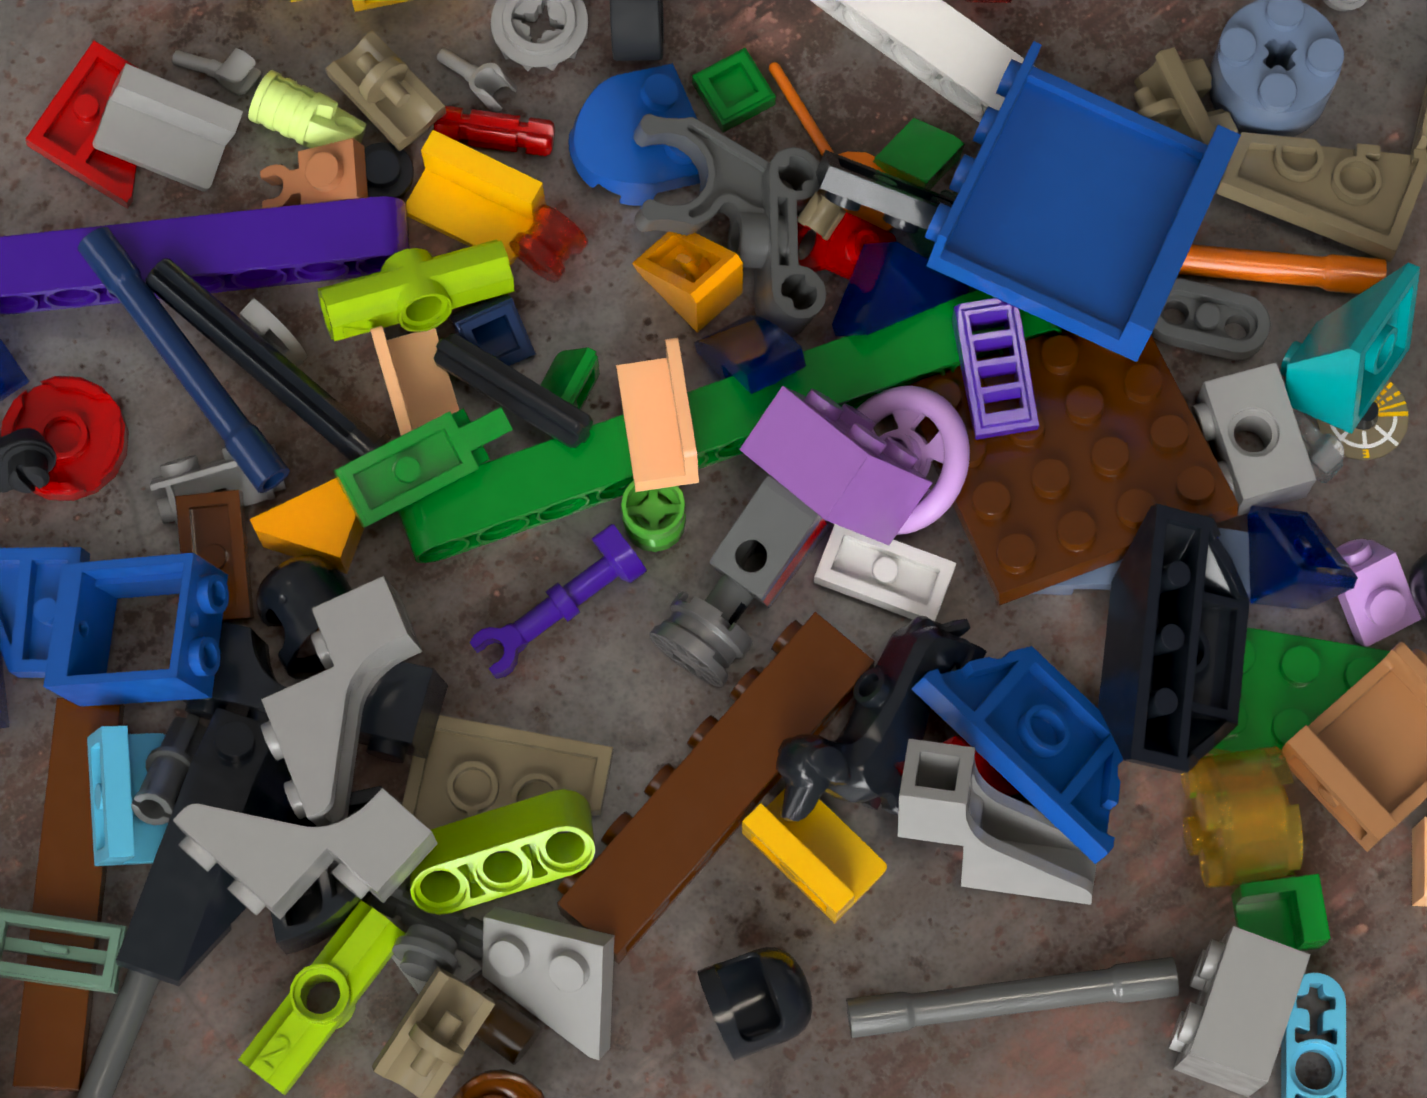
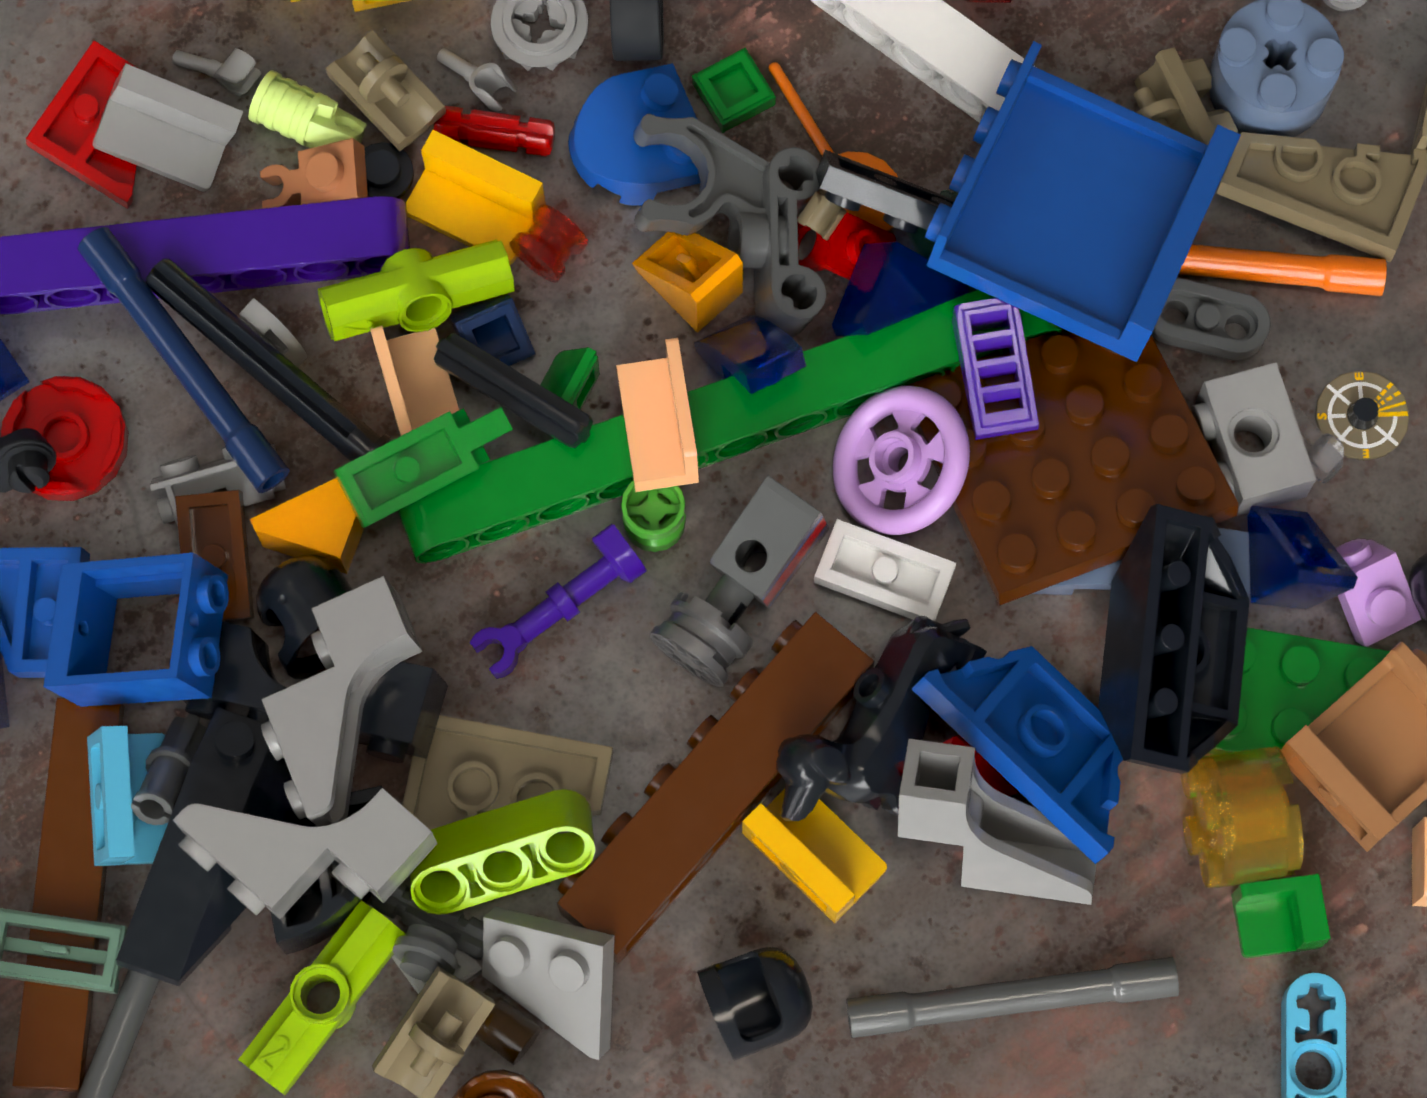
(837, 463): medium lavender brick -> none
(920, 154): green slope -> none
(1239, 1011): light grey brick -> none
(1353, 352): teal slope -> none

